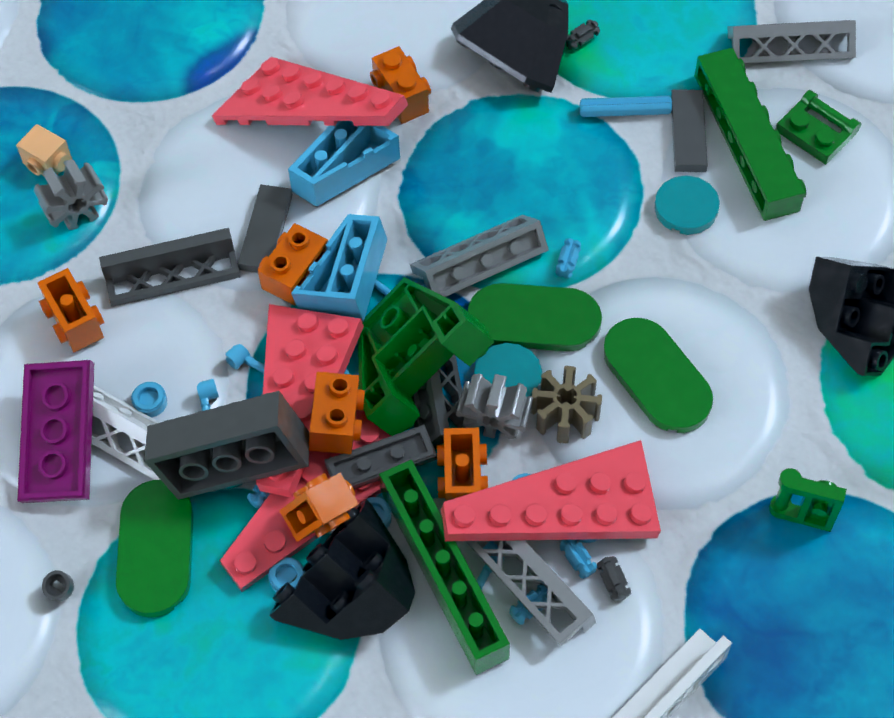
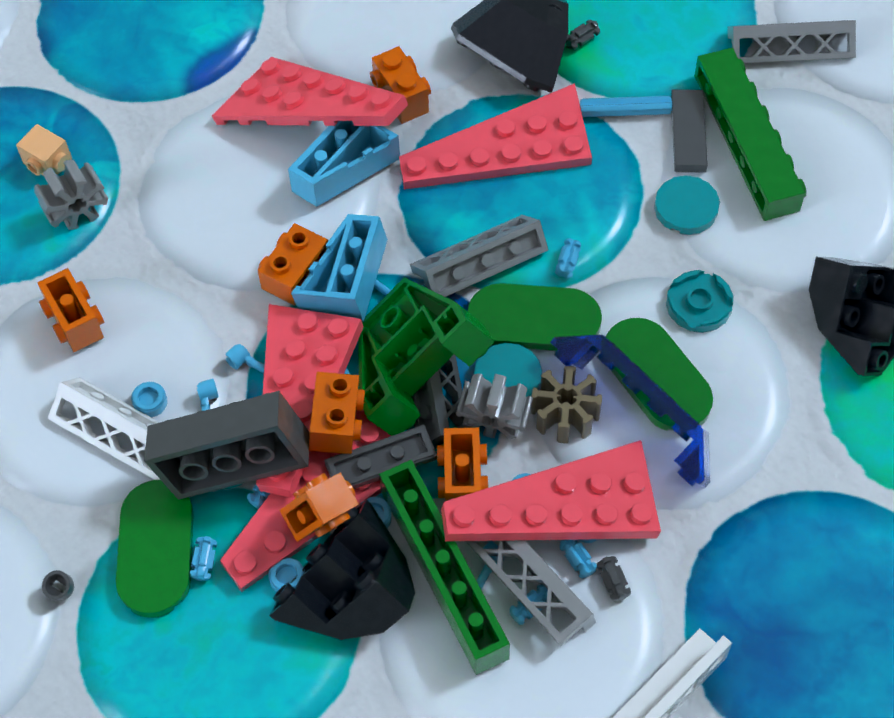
(56, 432): magenta tile -> none
(169, 260): dark grey fence -> none
(203, 558): none -> medium azure piece
(265, 225): dark grey tile -> none
(521, 141): none -> coral wing
(696, 456): none -> clear blue slope
(699, 301): none -> teal tile
(813, 134): green plate -> none
(819, 504): green plate -> none

